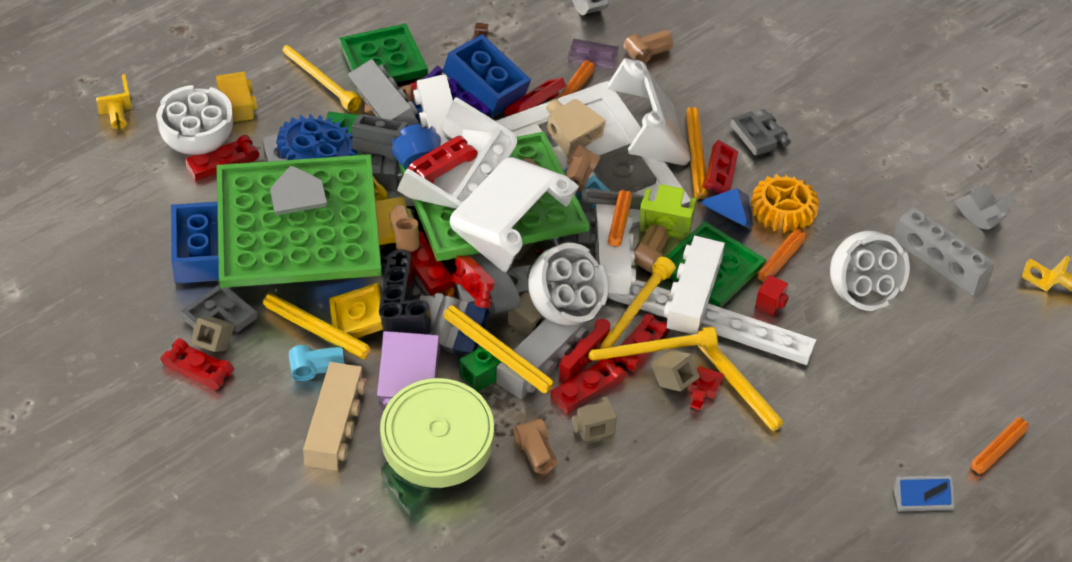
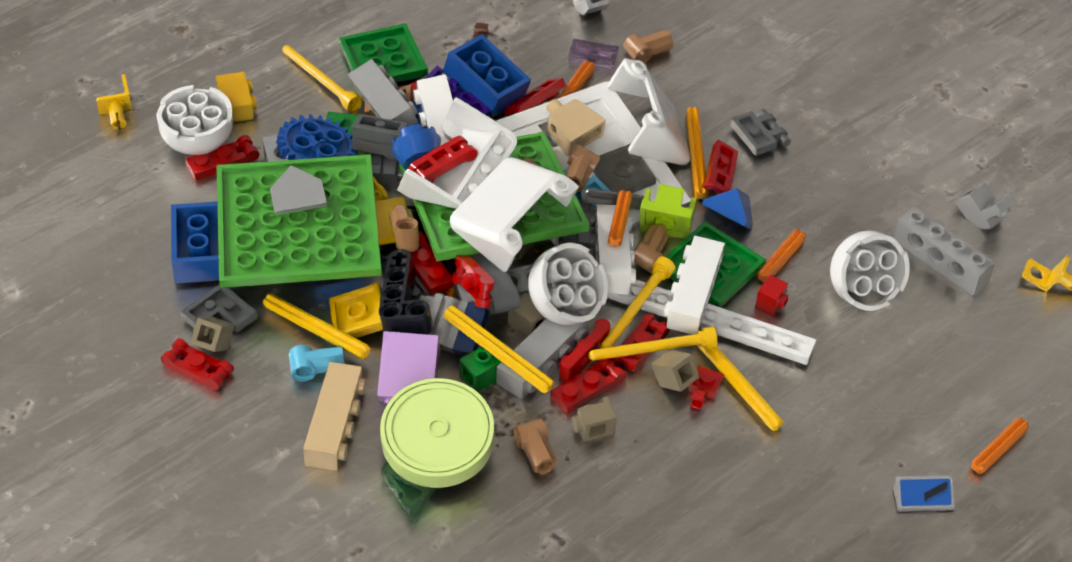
(784, 203): light orange gear -> none

